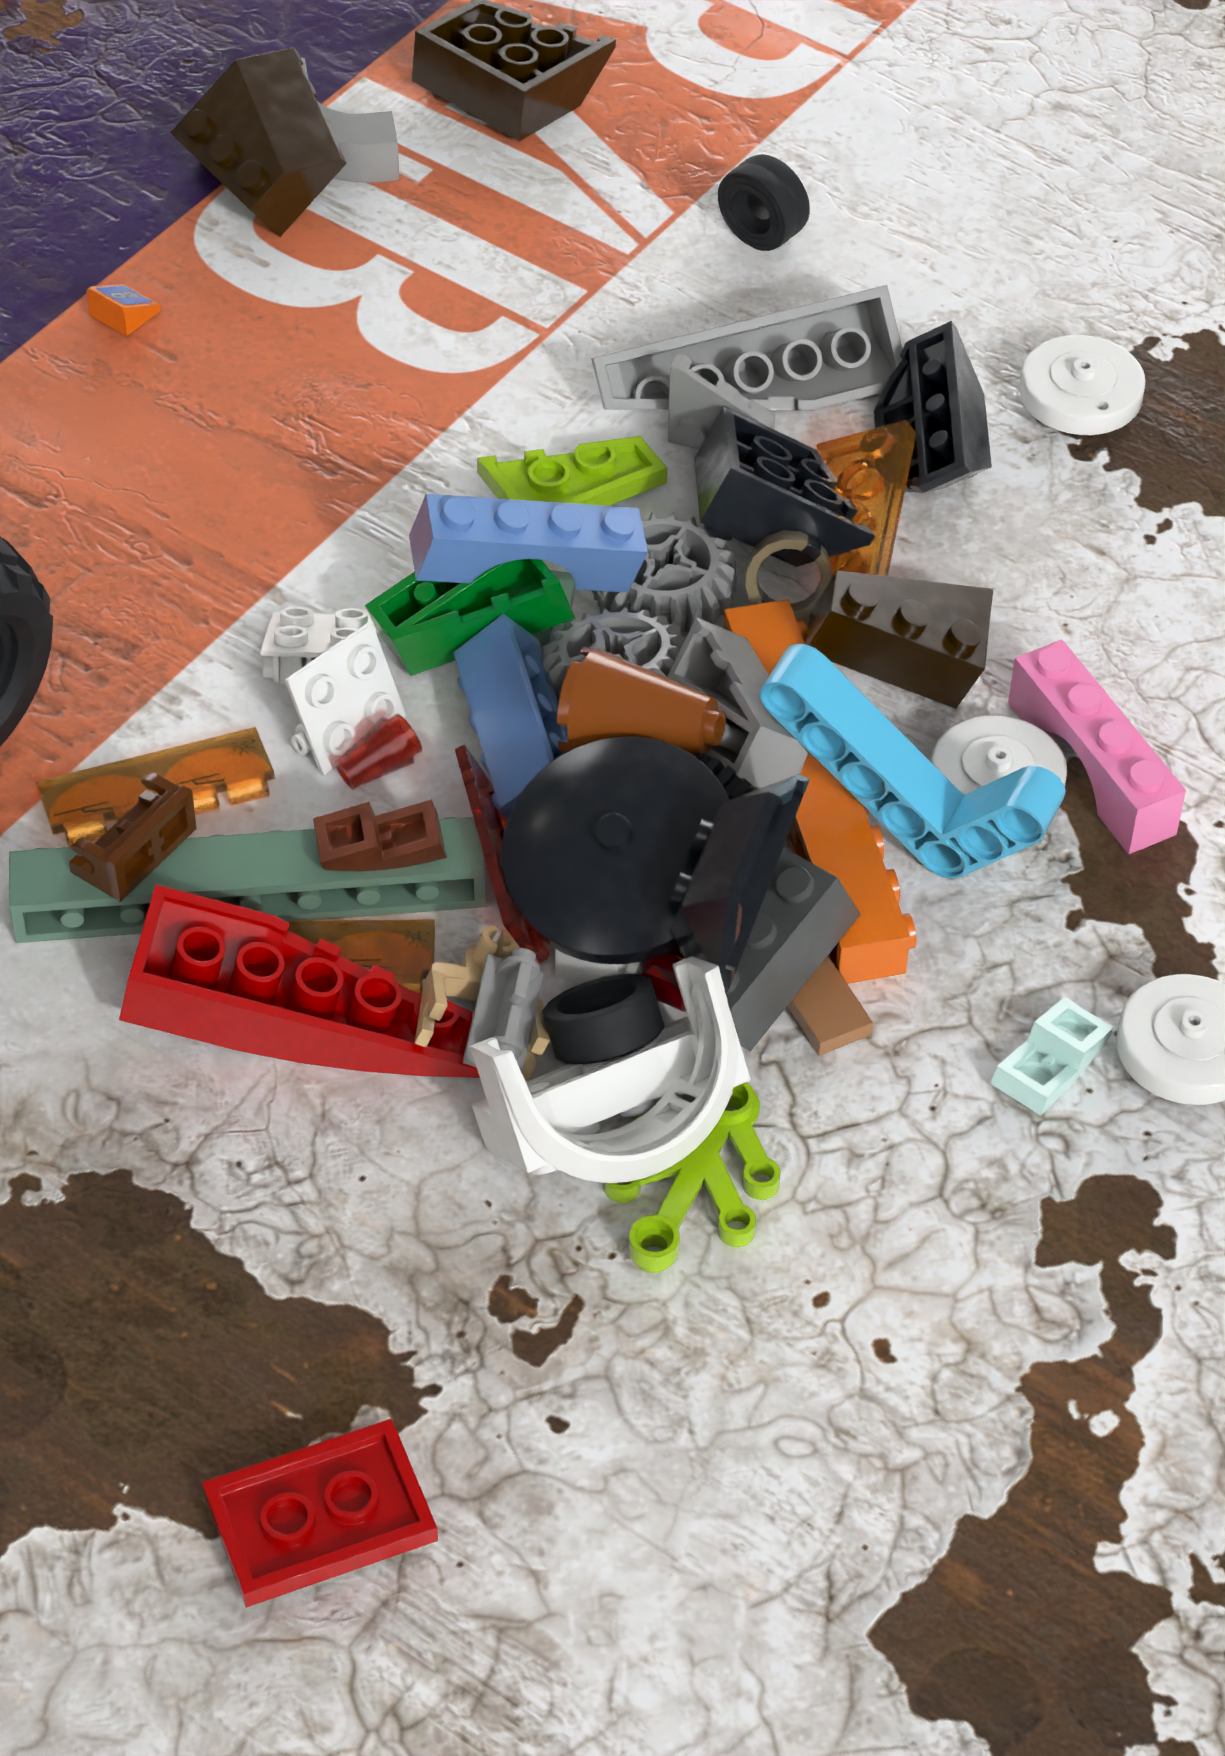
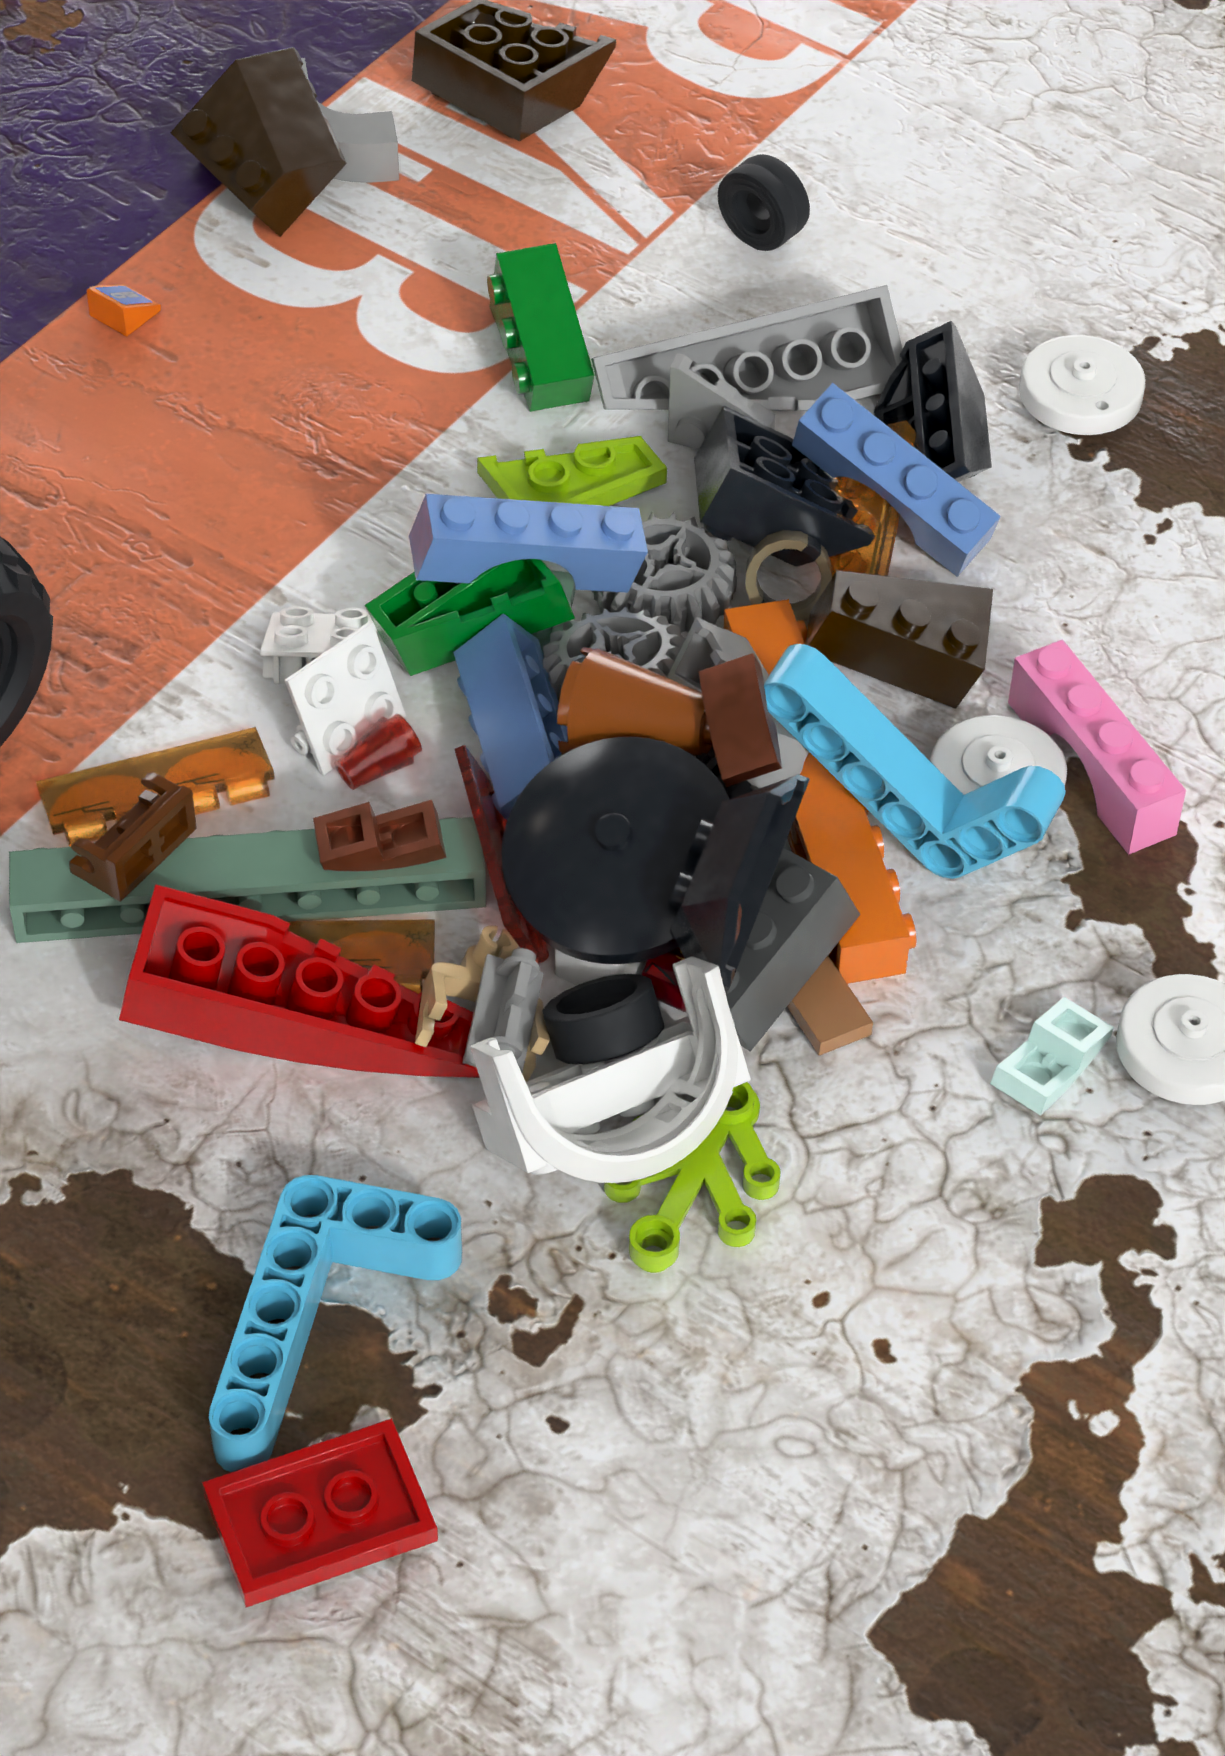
(294, 1295): none -> medium azure beam
(540, 327): none -> green wedge
(739, 720): none -> copper slope
(857, 445): none -> medium blue arch

